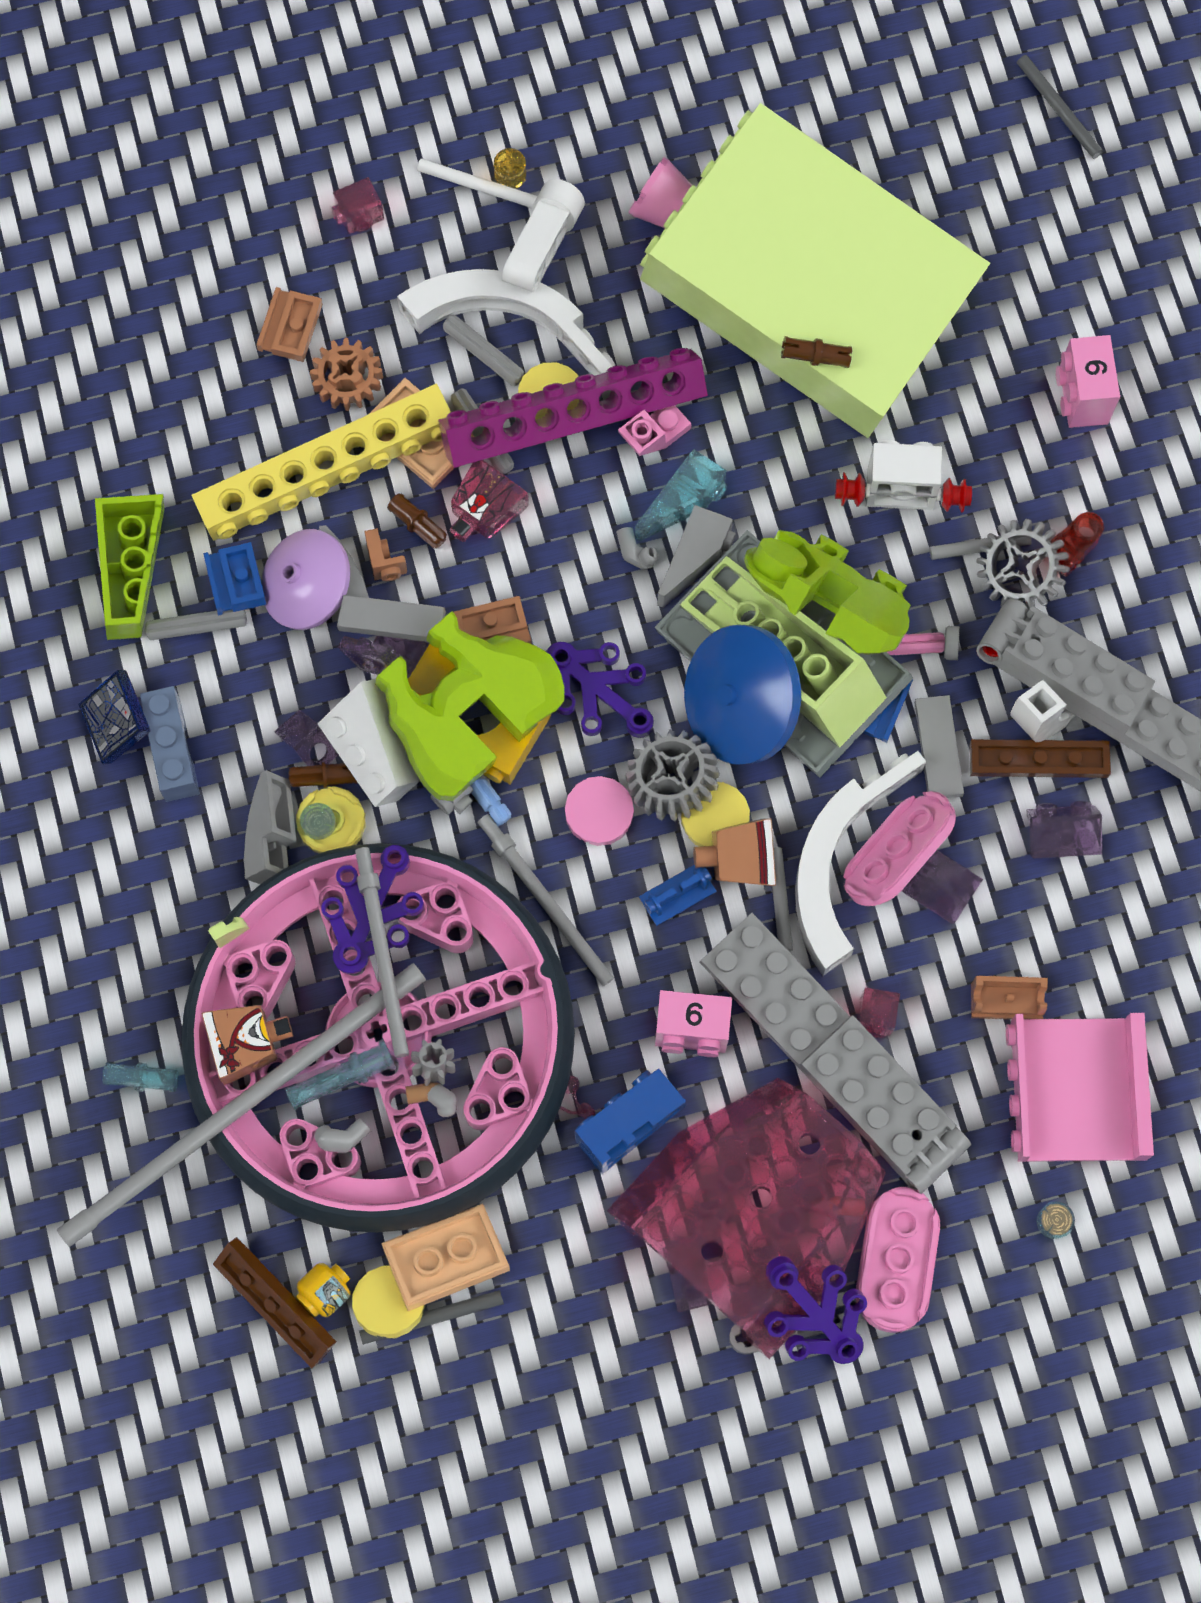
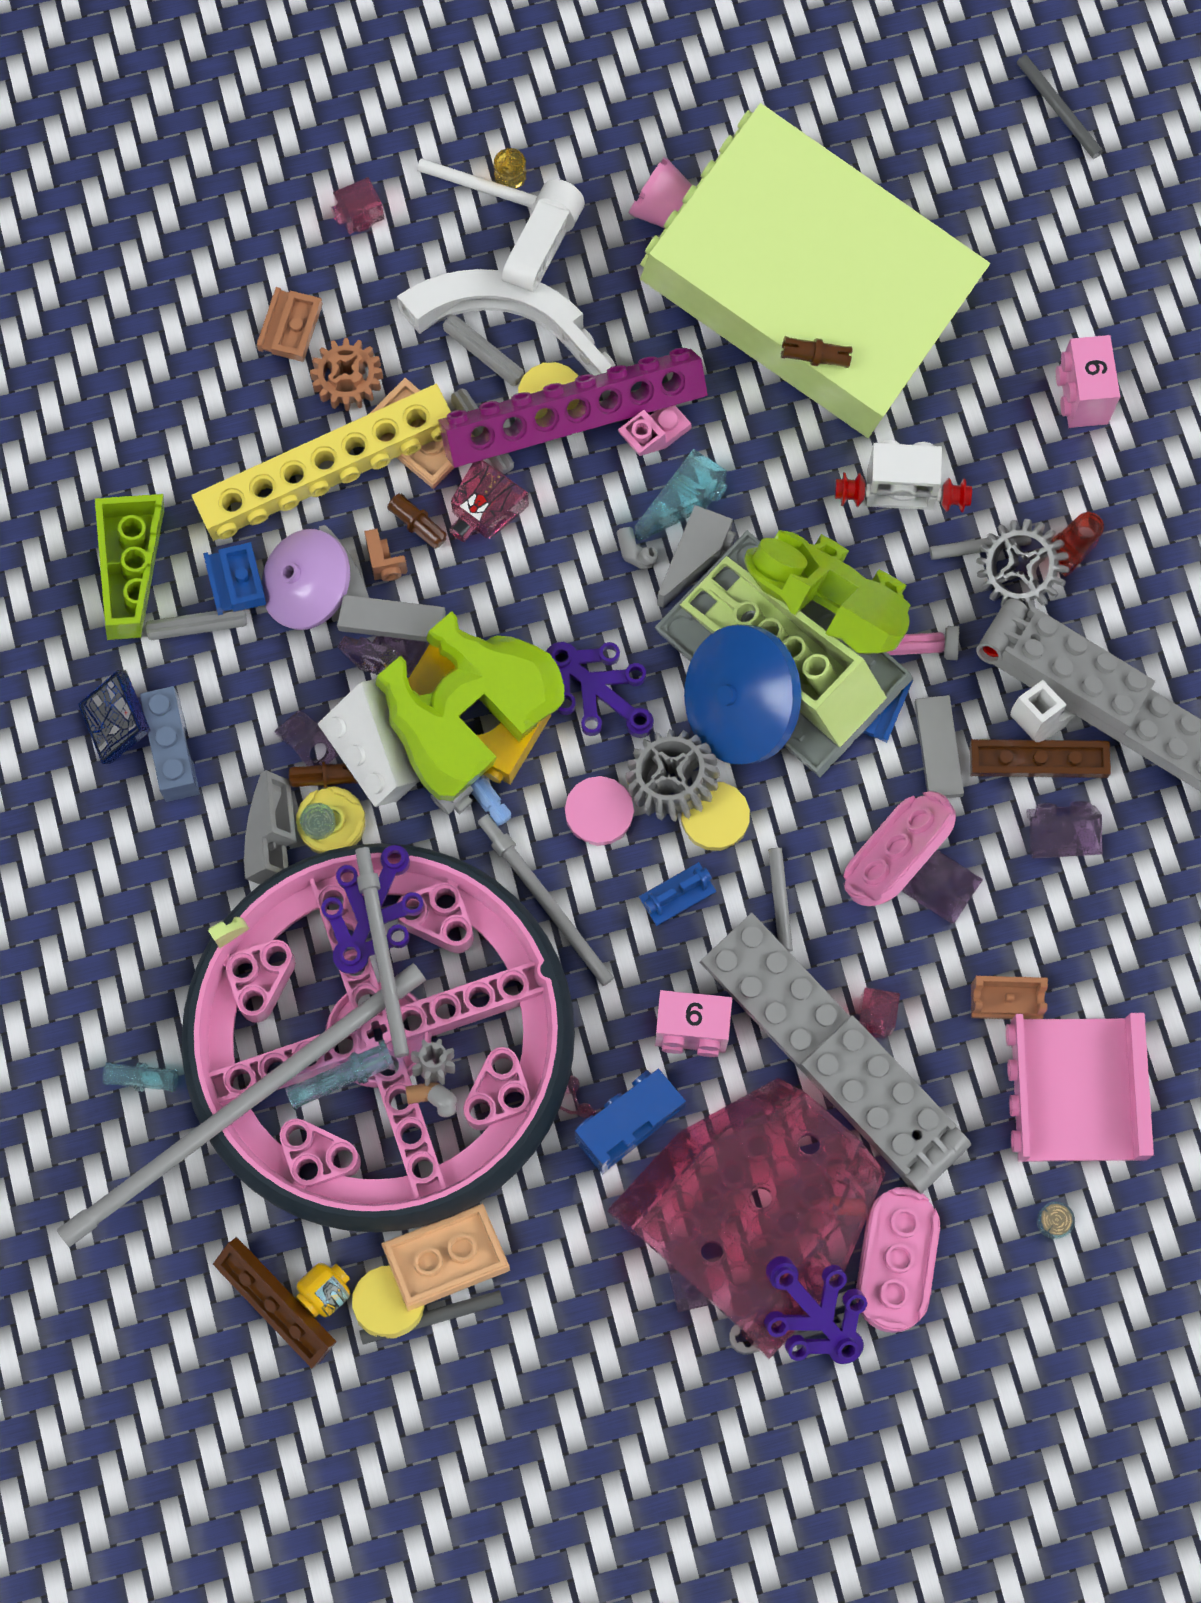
(243, 1040): torso -> none
(341, 1140): light grey arm -> none
(495, 618): nougat plate -> none
(740, 853): nougat torso -> none
(813, 903): white arch -> none

